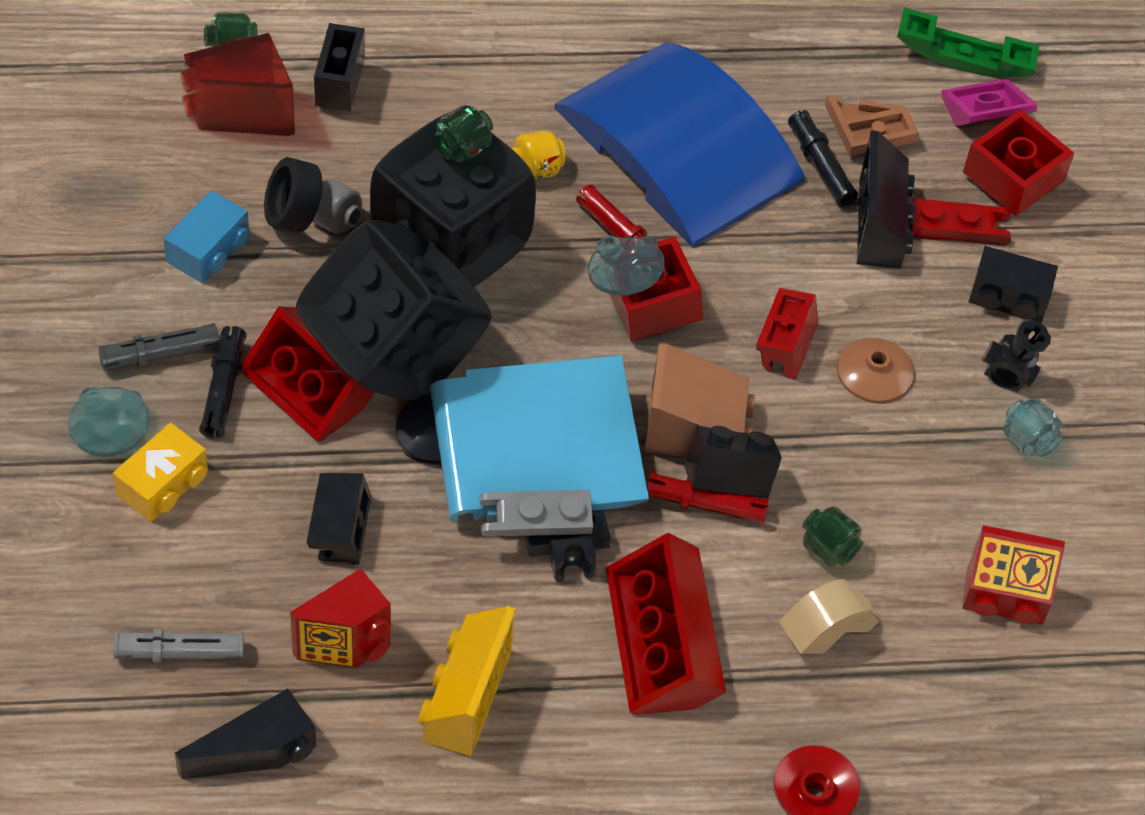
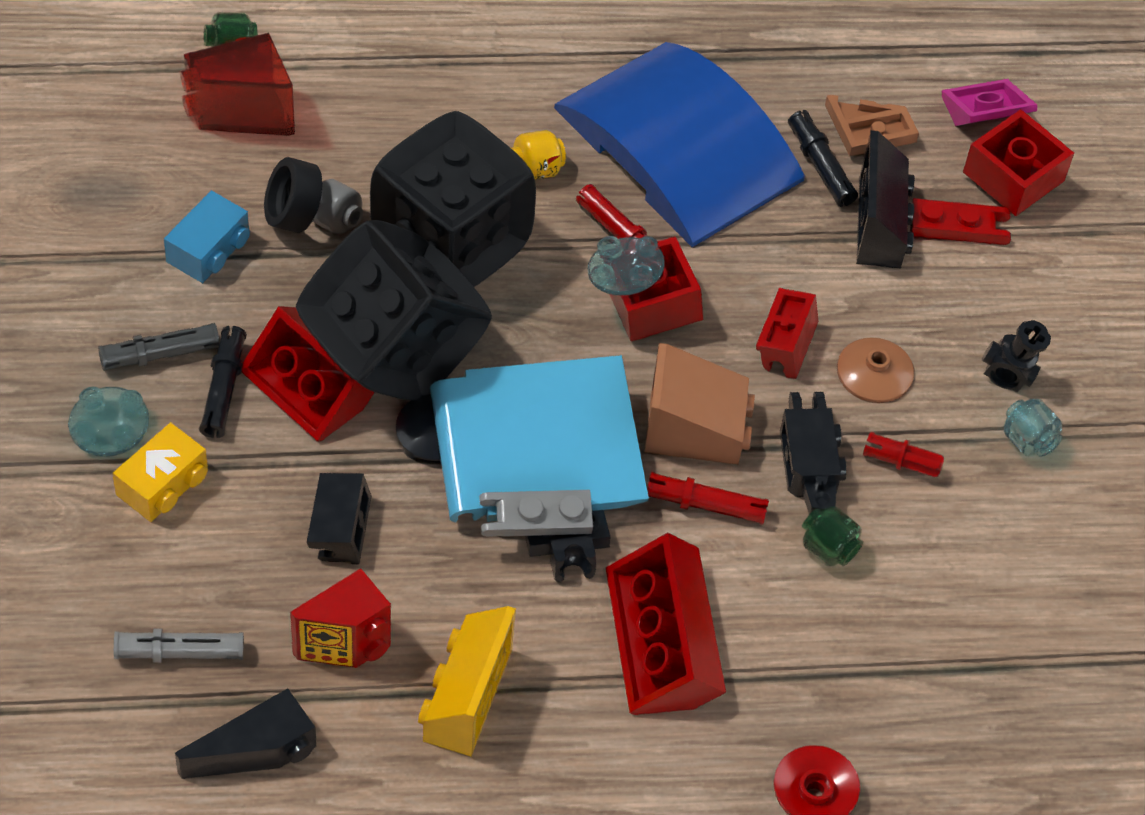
(339, 67): black brick -> none
(463, 133): clear green head -> none
(733, 461): black brick -> none
(811, 452): none -> black hinge
(826, 615): tan brick -> none
(904, 455): none -> red axle
(965, 52): green slope -> none
(1012, 575): slope -> none
(1013, 284): black brick -> none

